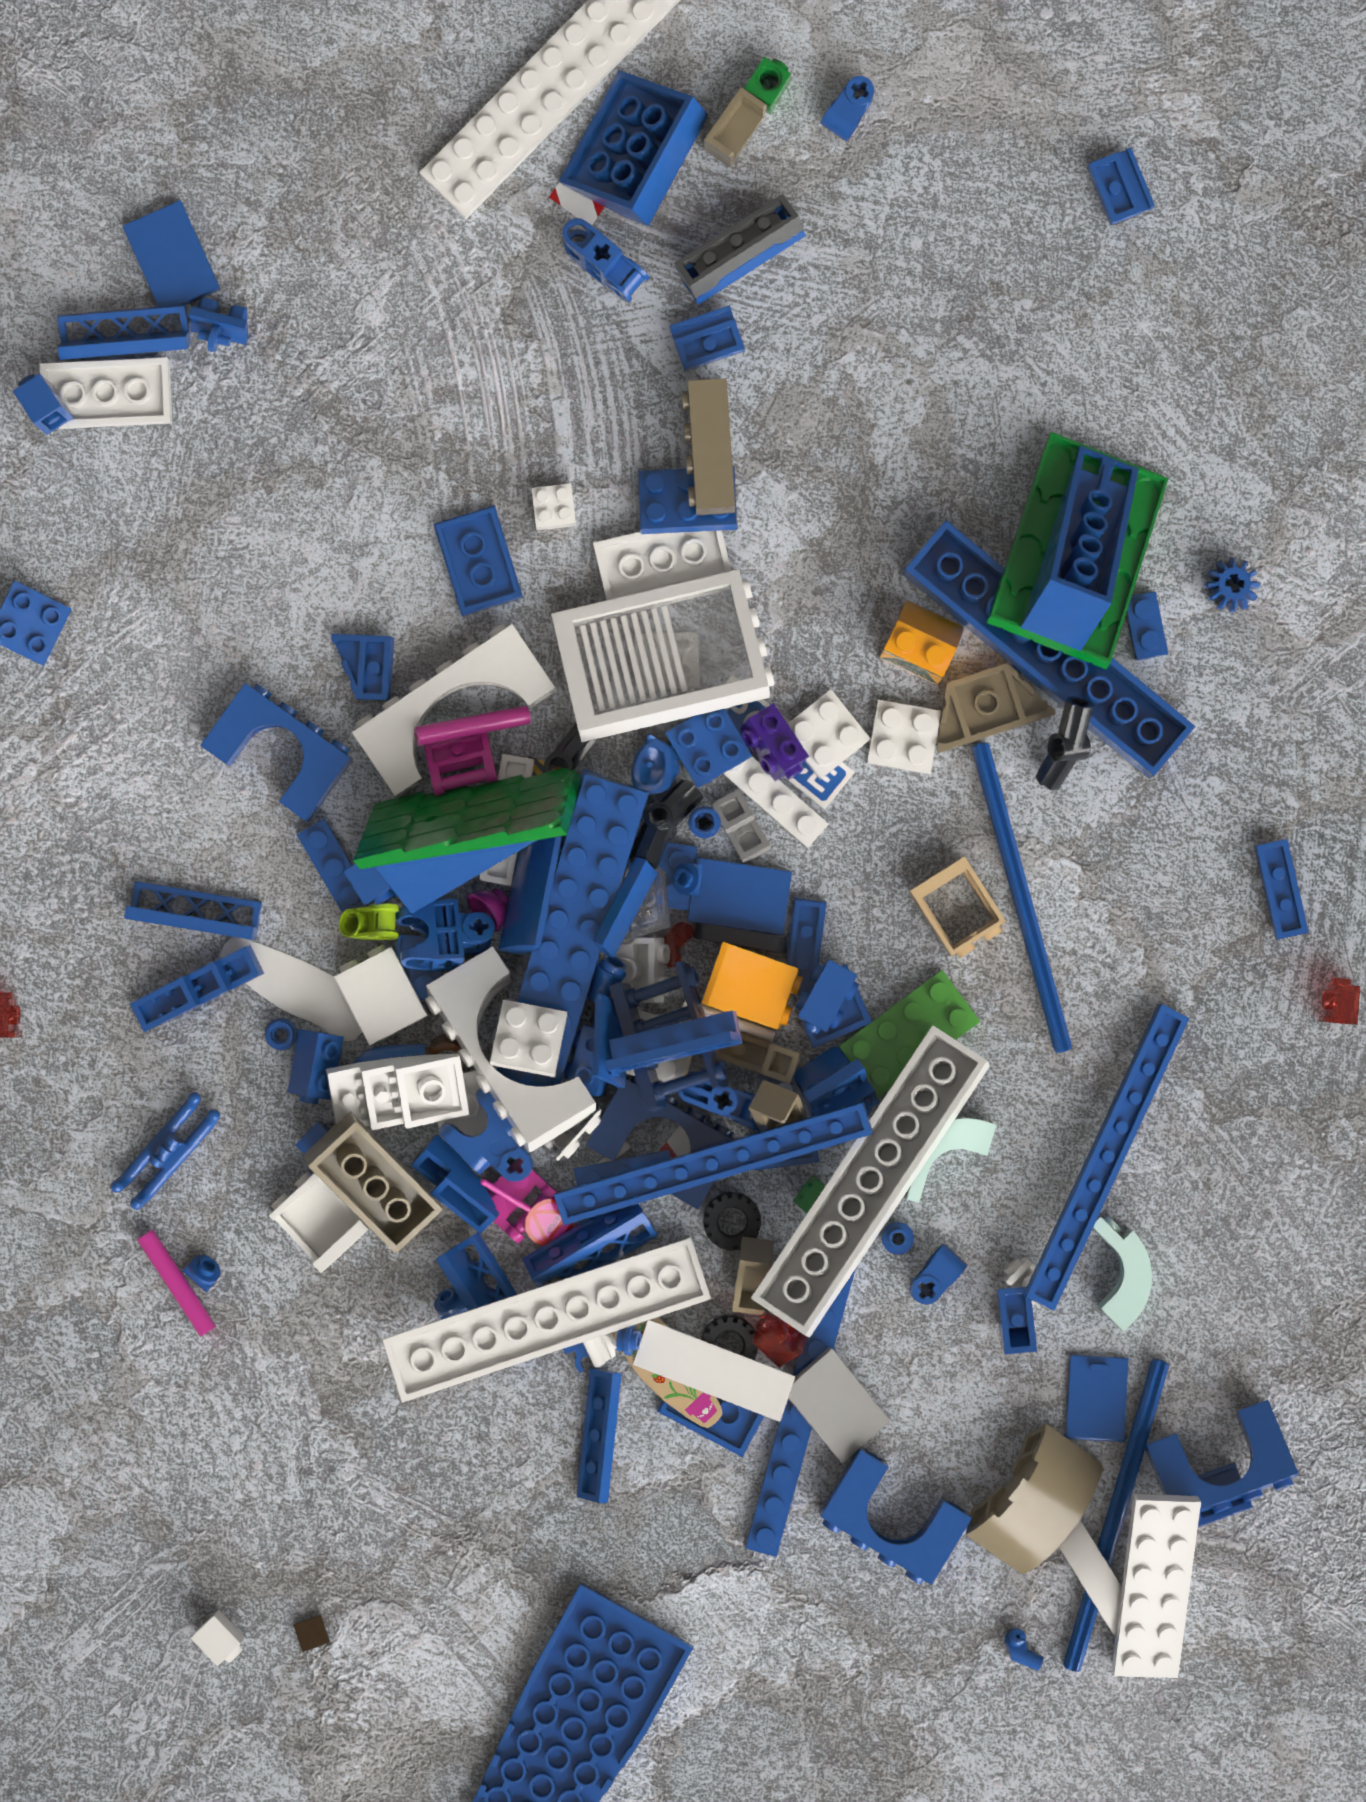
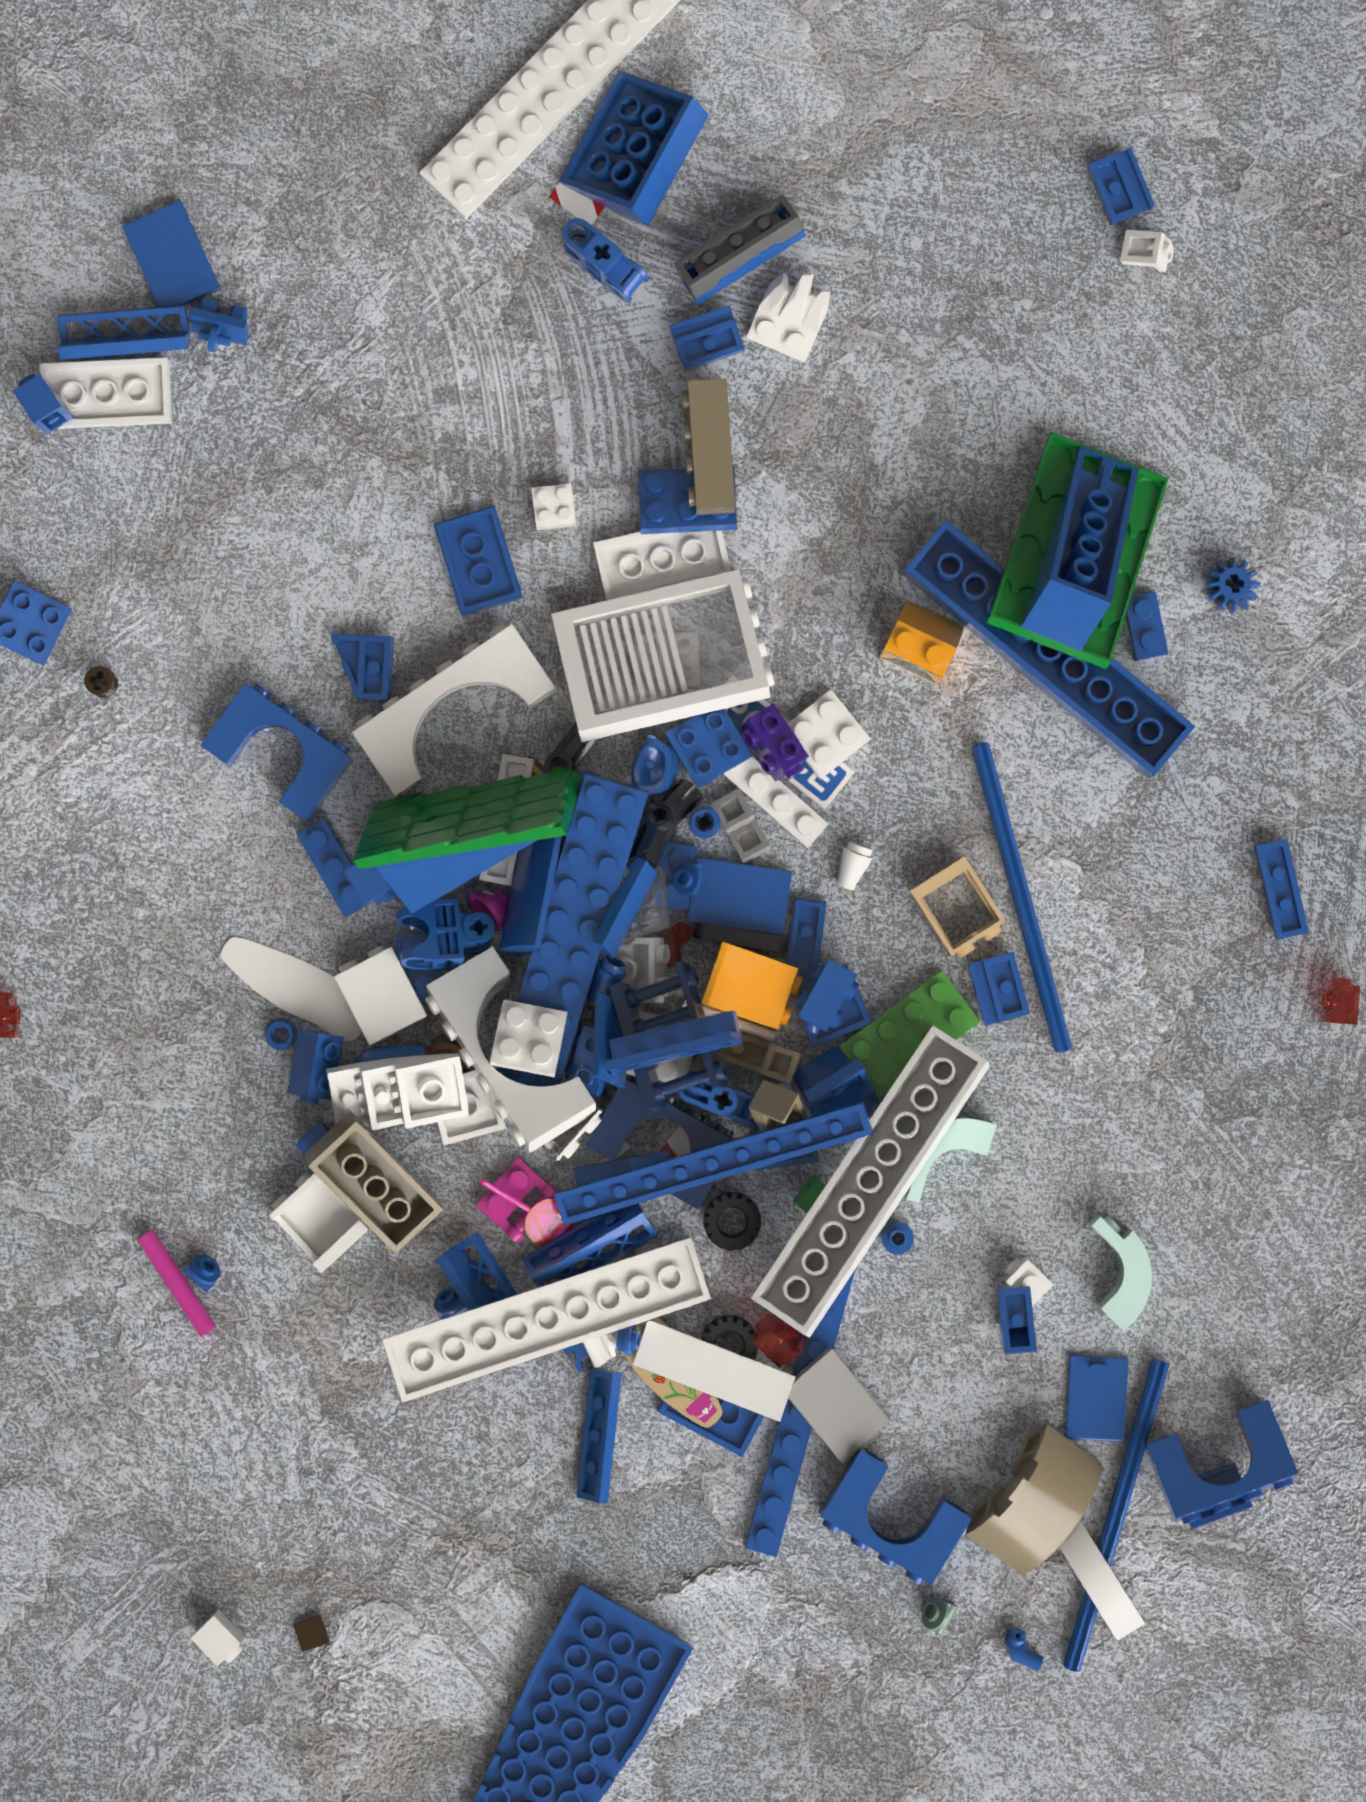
(97, 673): none -> dark brown bush
(166, 1151): blue piece -> none
(193, 923): blue fence -> none
(197, 988): blue slope -> none
(370, 922): lime piece -> none
(455, 1184): blue slope -> none
(459, 754): dark pink plate -> none
(472, 725): dark pink piece -> none
(490, 1147): blue piece -> none
(735, 127): dark tan panel -> none
(752, 1267): dark tan panel -> none
(775, 70): green brick -> none
(790, 316): none -> white plate
(846, 111): blue piece -> none
(853, 864): none -> white cone
(904, 737): white plate -> none
(938, 1614): none -> sand green plate
(941, 1270): blue piece -> none
(987, 706): dark tan wing -> none
(998, 989): none -> blue plate
(1068, 744): black piece -> none
(1106, 1157): blue plate -> none
(1147, 249): none -> white bracket
(1155, 1585): white plate -> none

